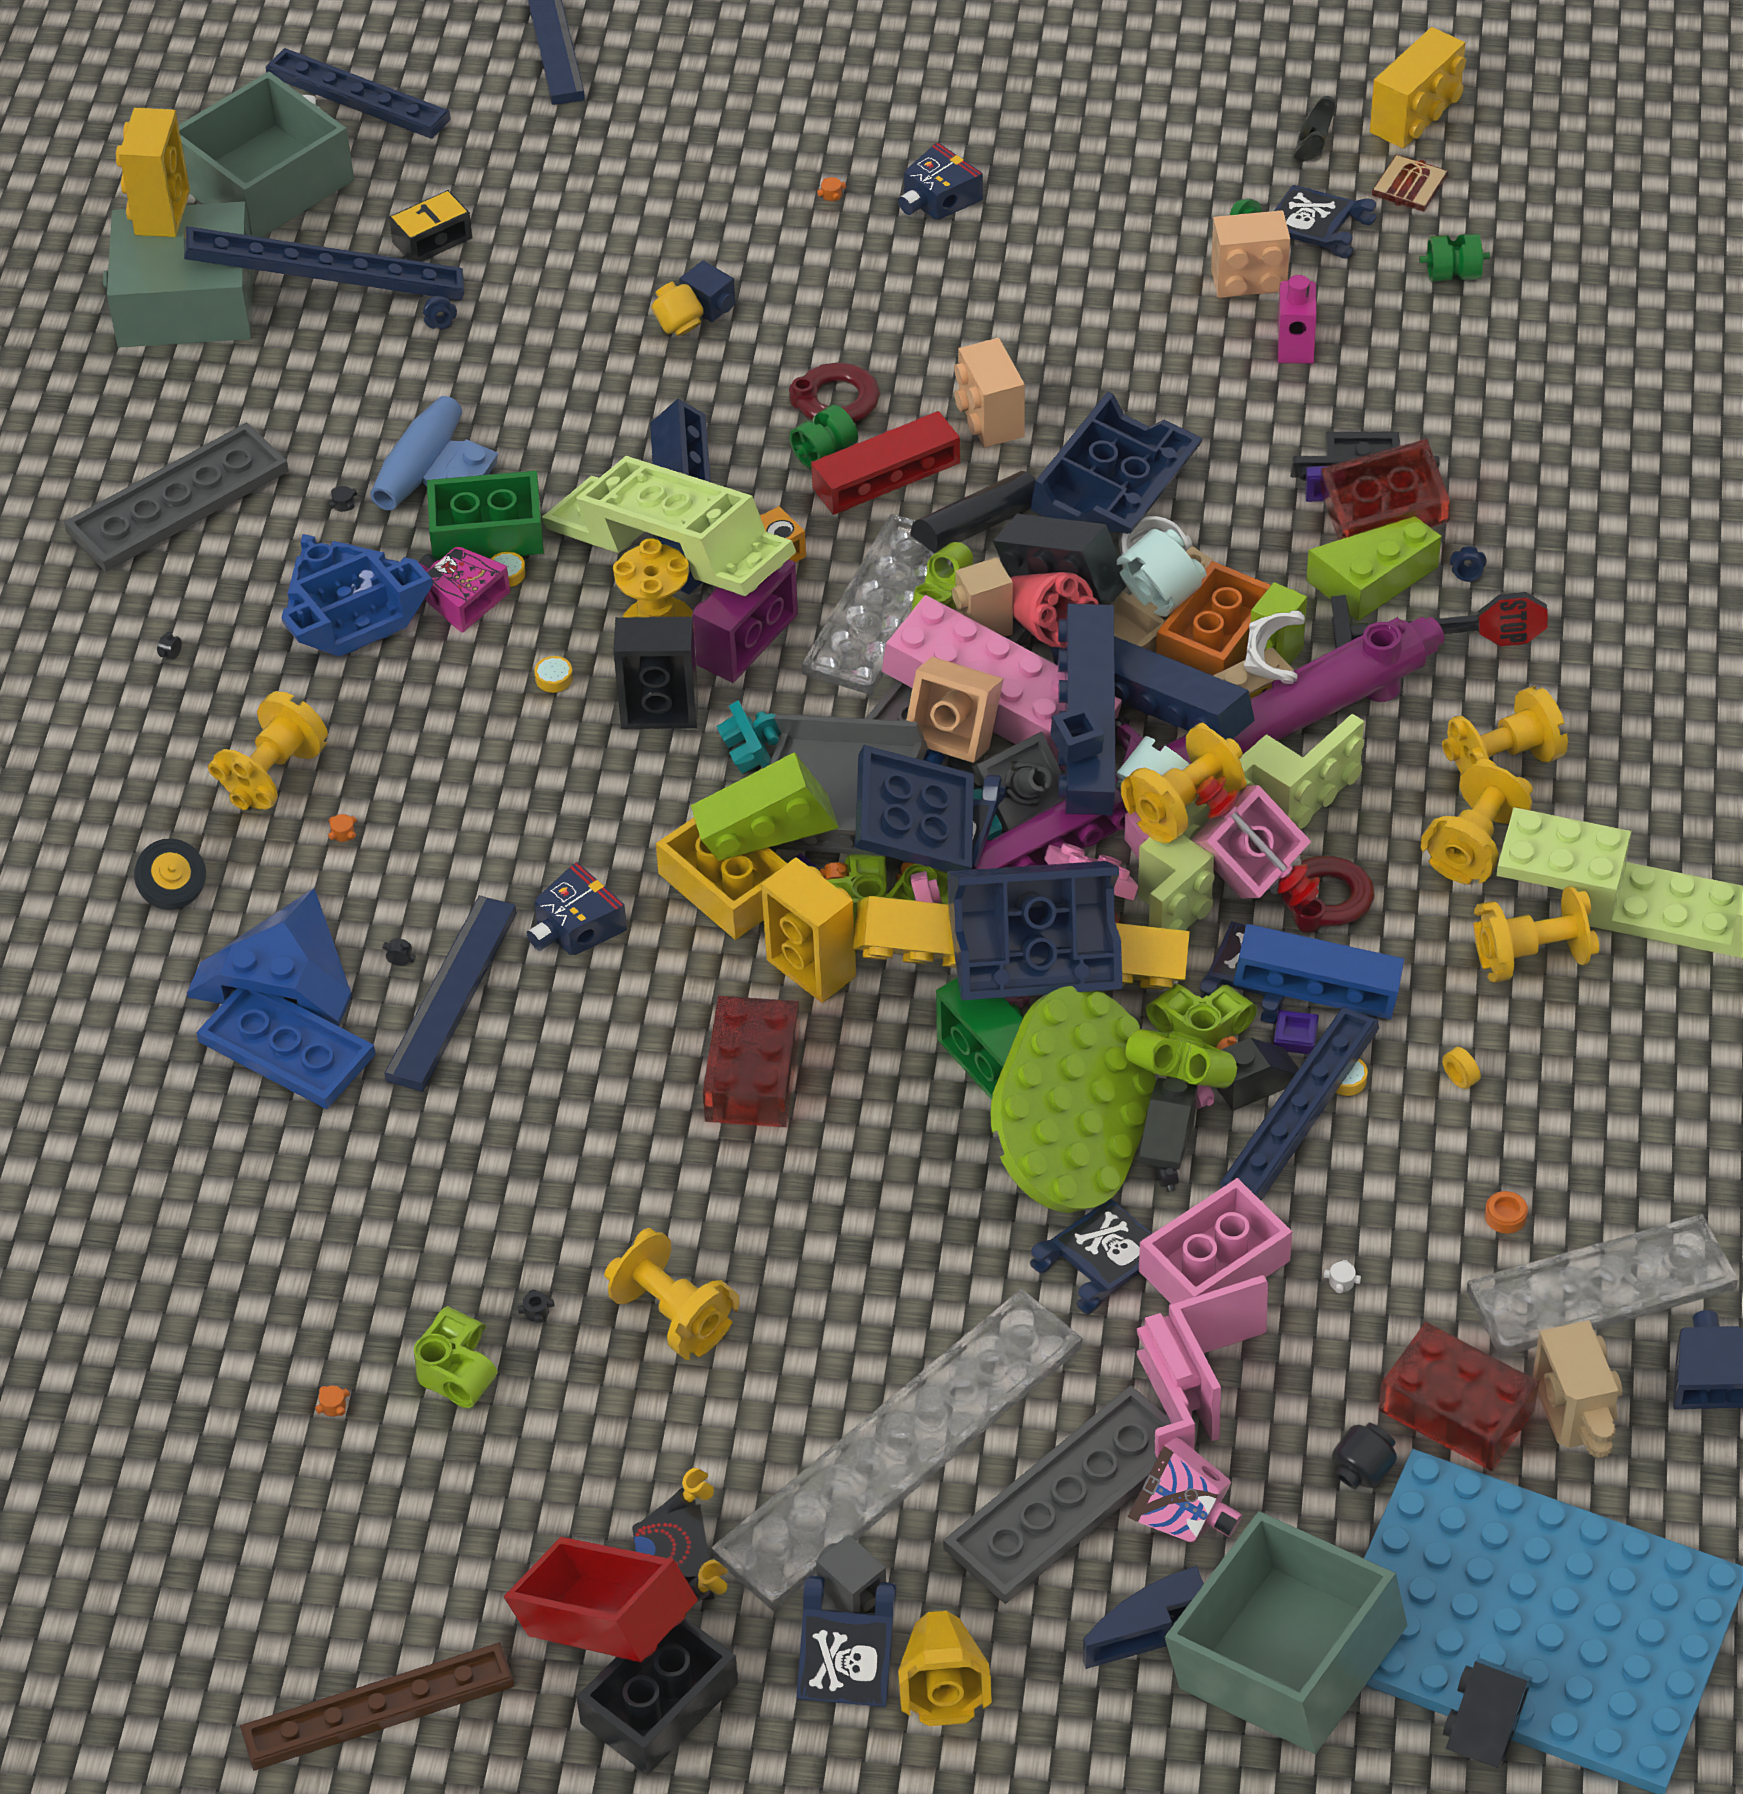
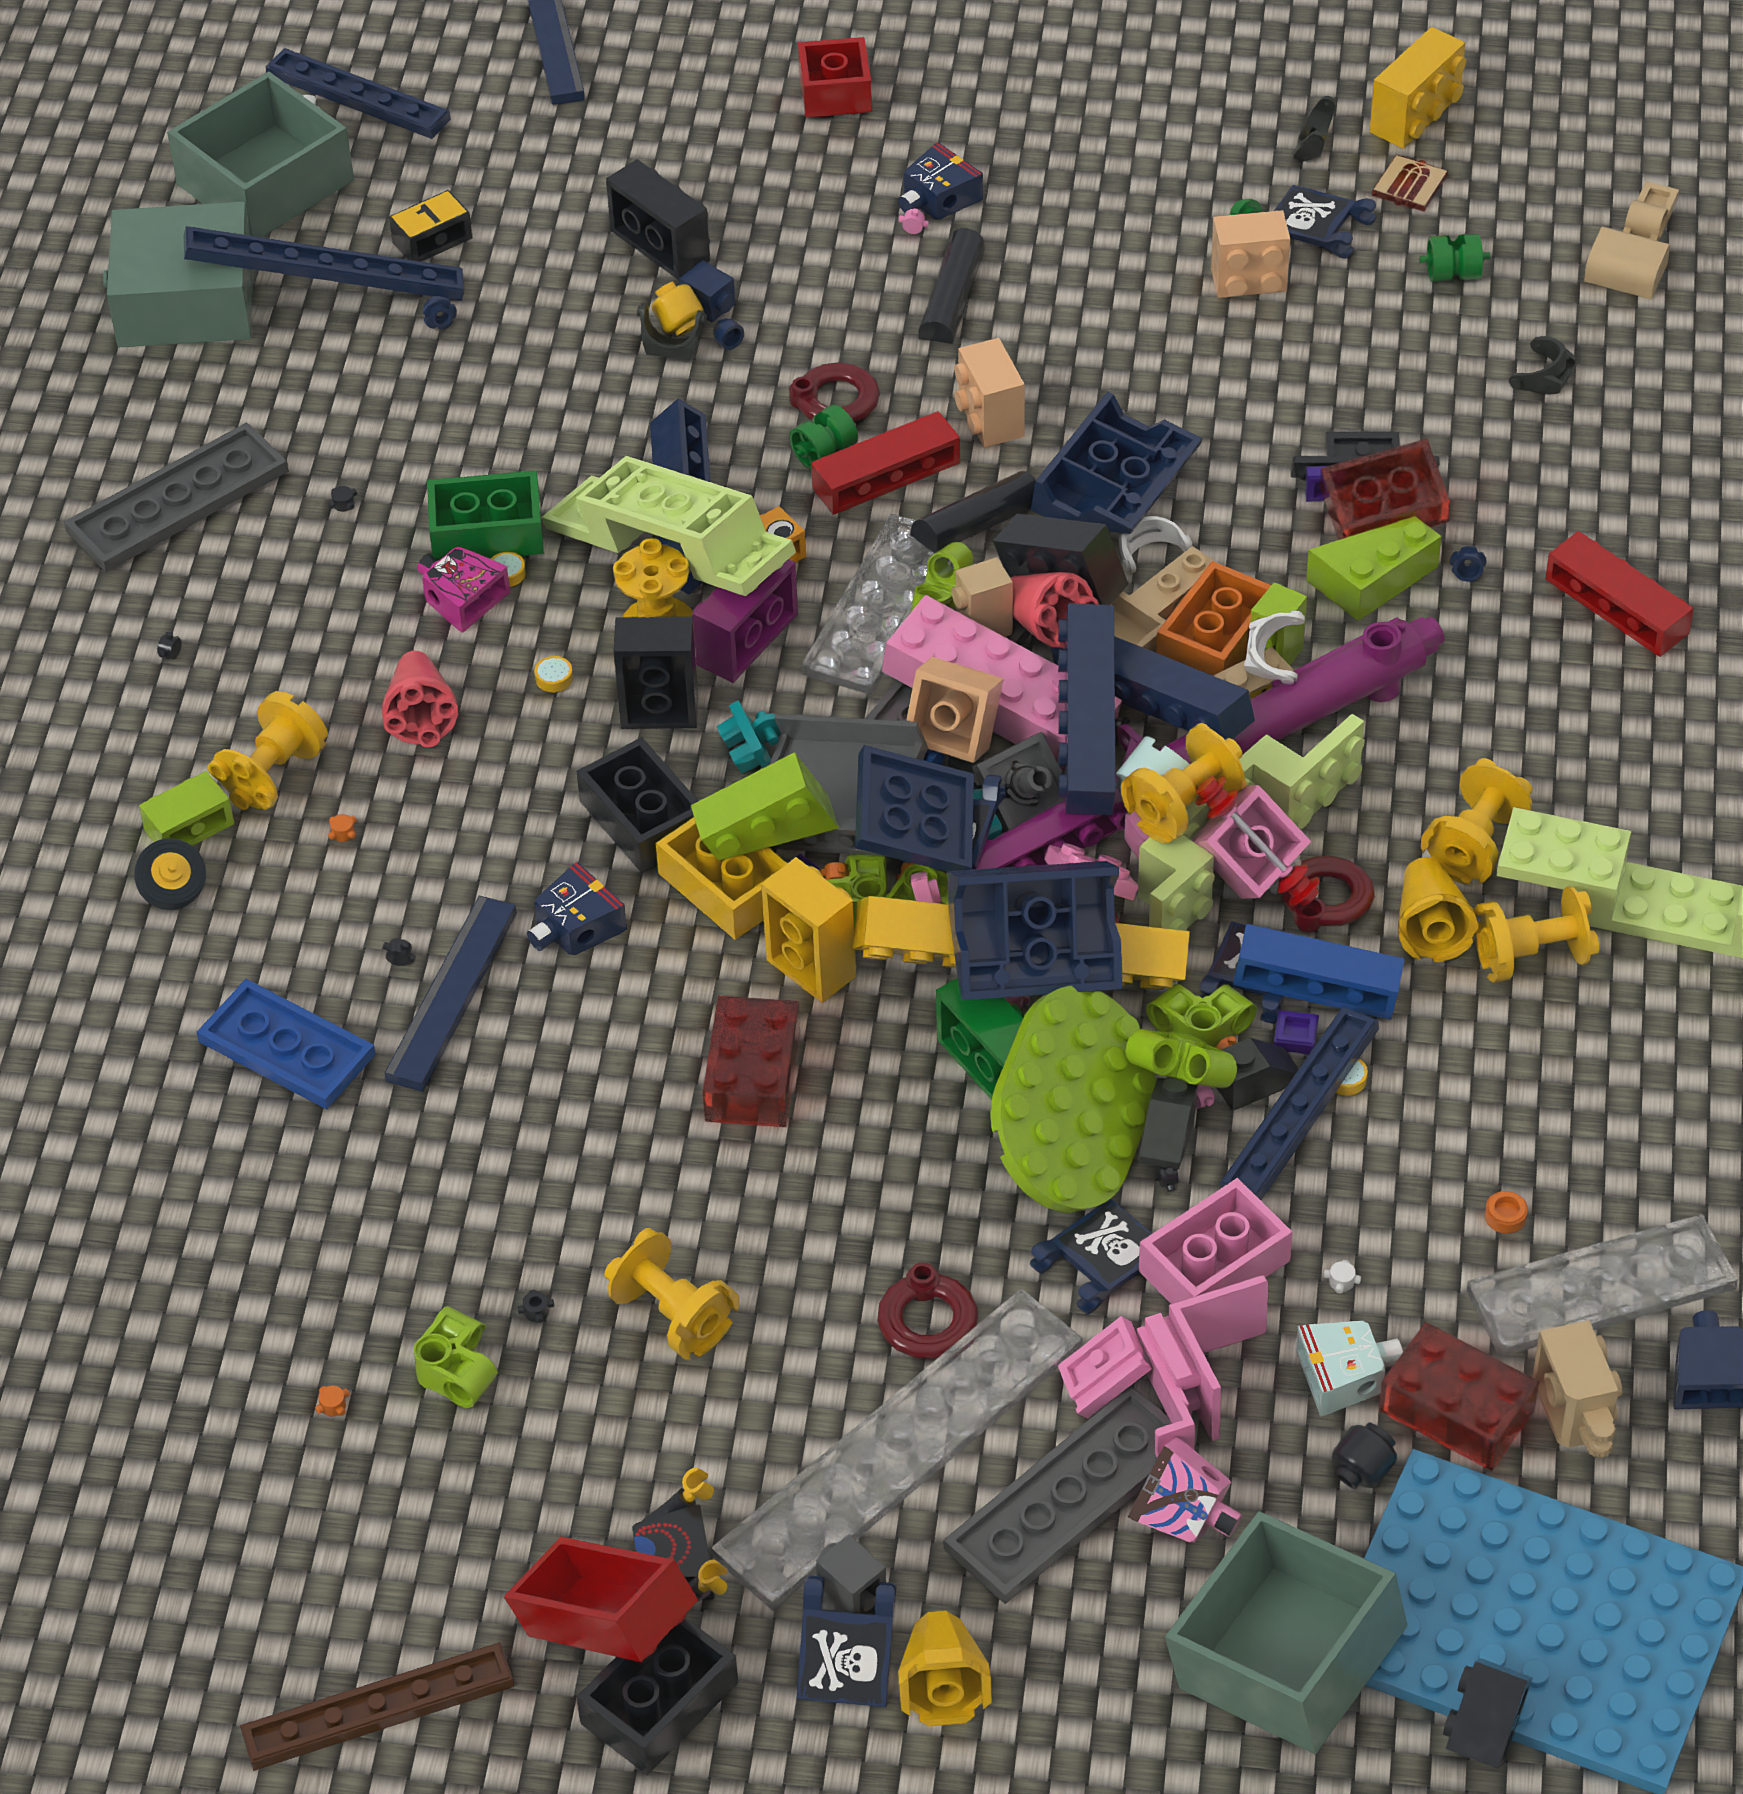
(153, 172): yellow brick -> none
(188, 811): none -> lime brick
(281, 957): blue wedge -> none
(350, 596): blue wedge -> none
(419, 702): none -> coral cone
(429, 454): medium blue plate -> none
(635, 800): none -> black brick
(658, 218): none -> black brick
(660, 345): none -> pearl dark grey helmet
(728, 333): none -> dark blue hinge
(831, 189): orange piece -> none
(834, 77): none -> red brick
(911, 1288): none -> dark red piece
(913, 221): none -> bright pink piece
(952, 286): none -> black brick
(1077, 734): dark blue plate -> none
(1104, 1367): none -> bright pink plate
(1141, 1619): dark blue slope -> none
(1161, 571): light aqua brick -> none
(1296, 304): dark pink torso -> none
(1343, 1362): none -> light aqua torso
(1434, 913): none -> yellow cone
(1461, 1068): yellow tile -> none
(1504, 620): piece -> none
(1530, 728): yellow piece -> none
(1552, 378): none -> pearl dark grey helmet
(1619, 593): none -> red brick
(1635, 258): none -> tan plate

